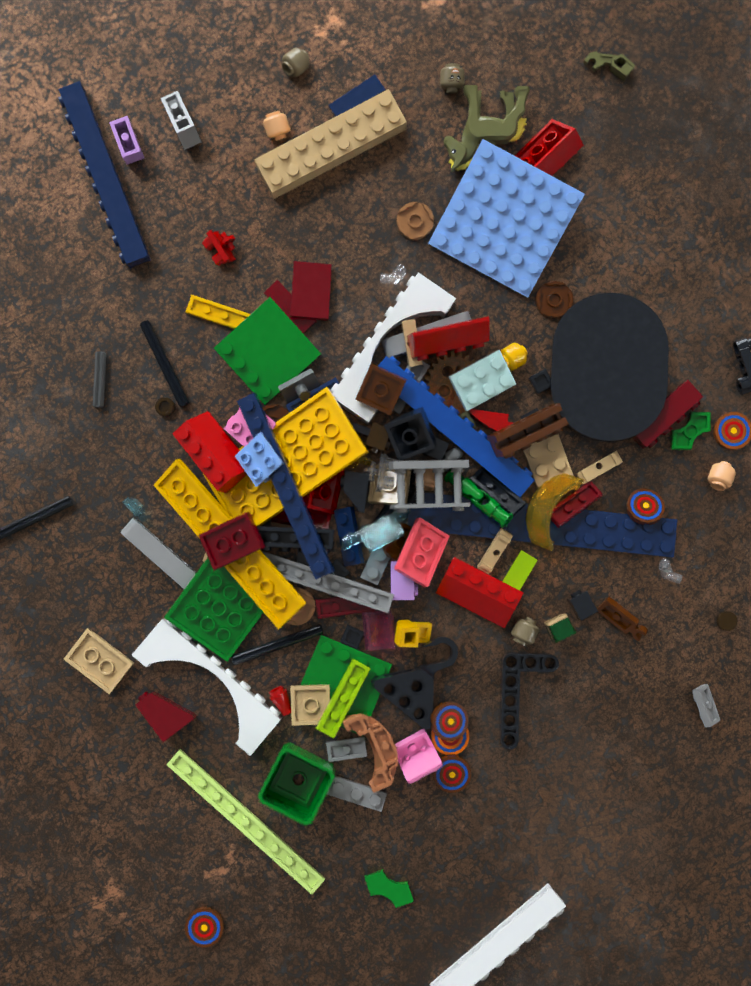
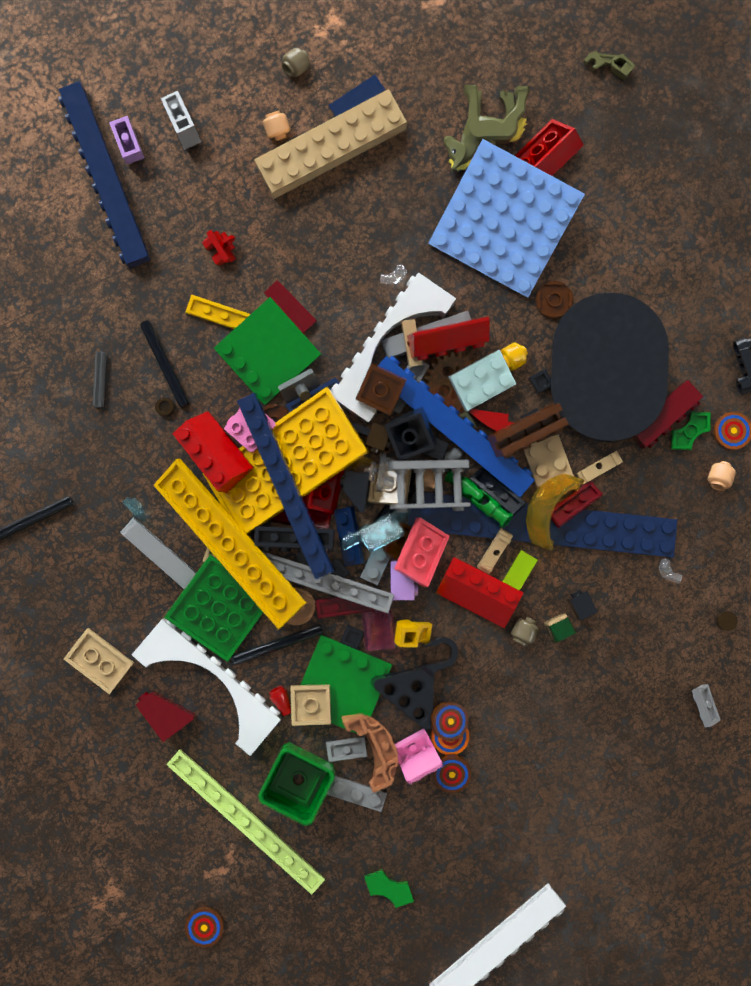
(231, 540): dark red tile -> none
(258, 459): light blue hinge -> none
(310, 290): dark red tile -> none
(343, 698): lime plate -> none
(415, 221): medium nougat tile -> none
(452, 78): dark tan head -> none
(514, 690): black beam -> none
(621, 618): reddish brown plate -> none
(645, 506): reddish brown tile -> none

